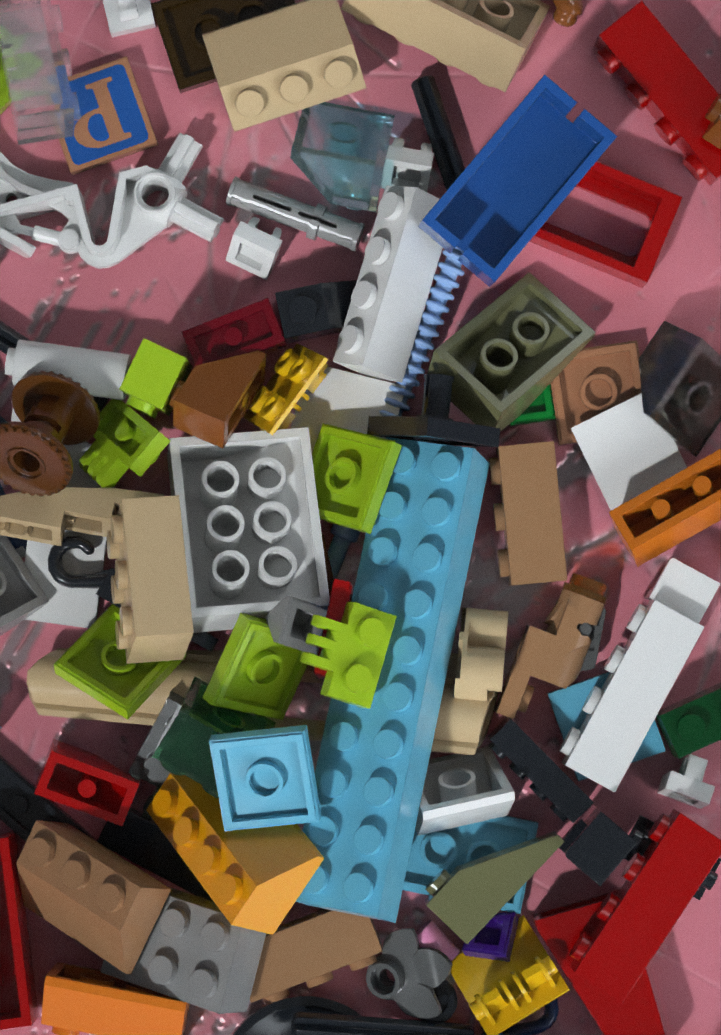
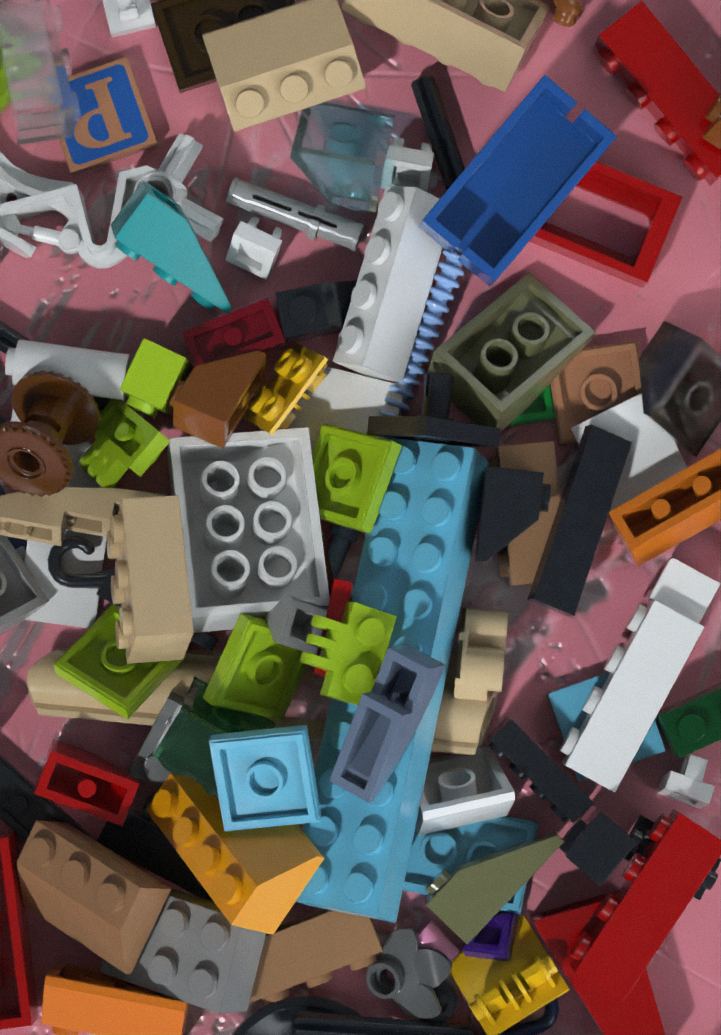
(161, 233): none -> teal slope
(386, 721): none -> sand blue slope
(508, 507): none -> black slope
(561, 650): medium nougat plate -> none
(579, 520): none -> black tile

